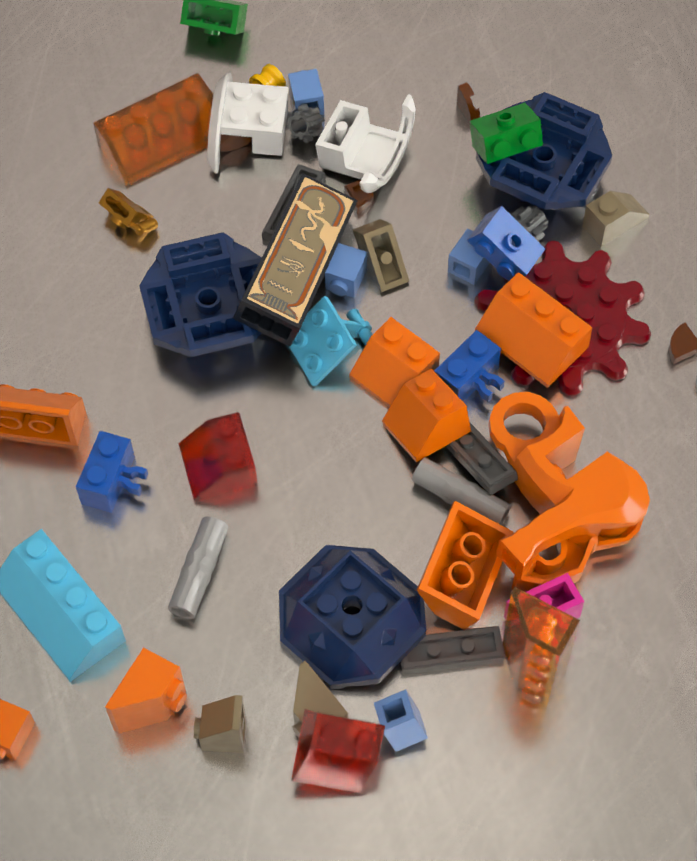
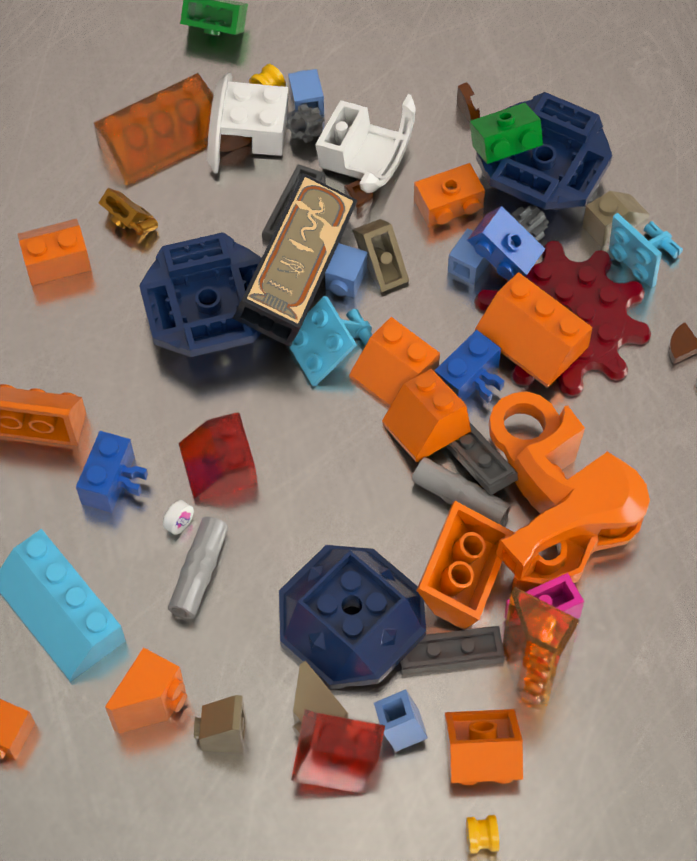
(54, 252): none -> orange slope
(178, 517): none -> white tile
(449, 195): none -> orange brick
(482, 834): none -> yellow wheel
(484, 746): none -> orange slope
(638, 252): none -> medium azure plate

